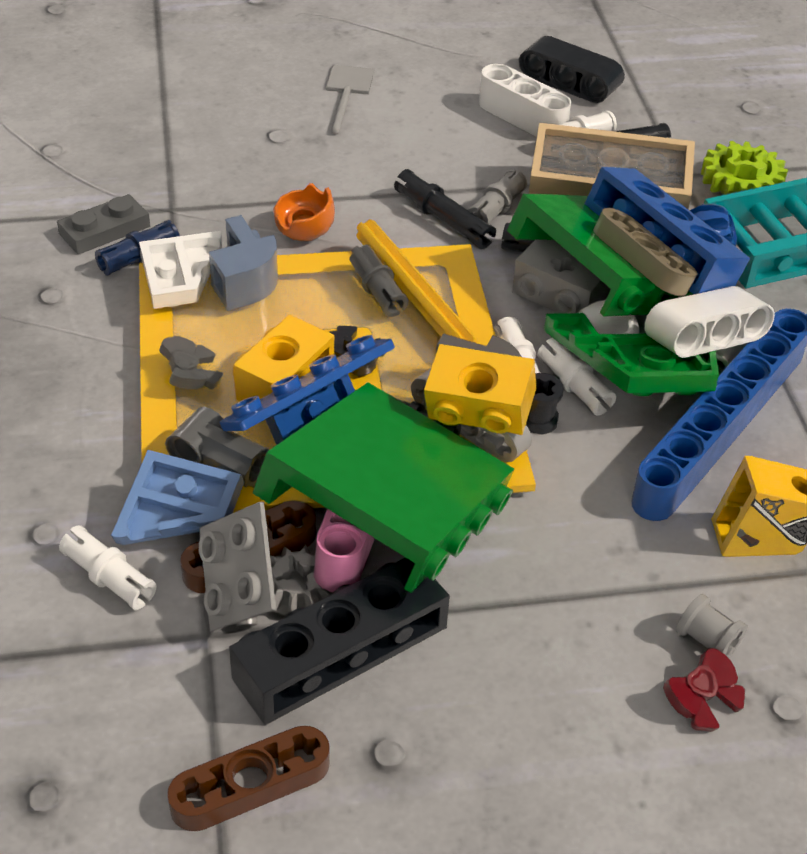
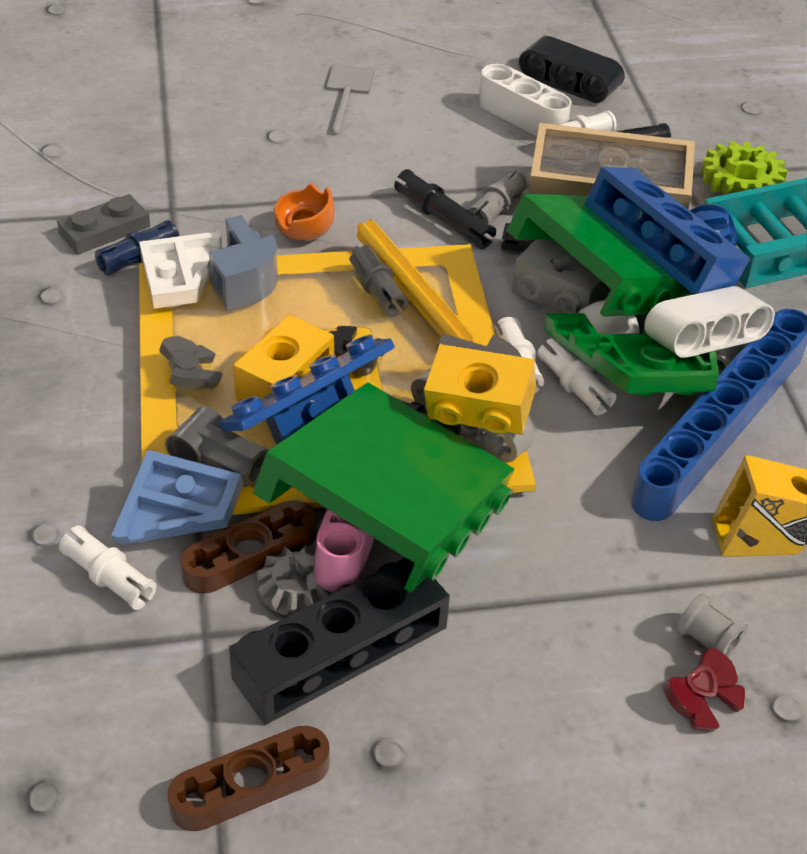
(237, 568): light grey hinge -> none
(543, 413): black bush -> none
(645, 252): dark tan beam -> none

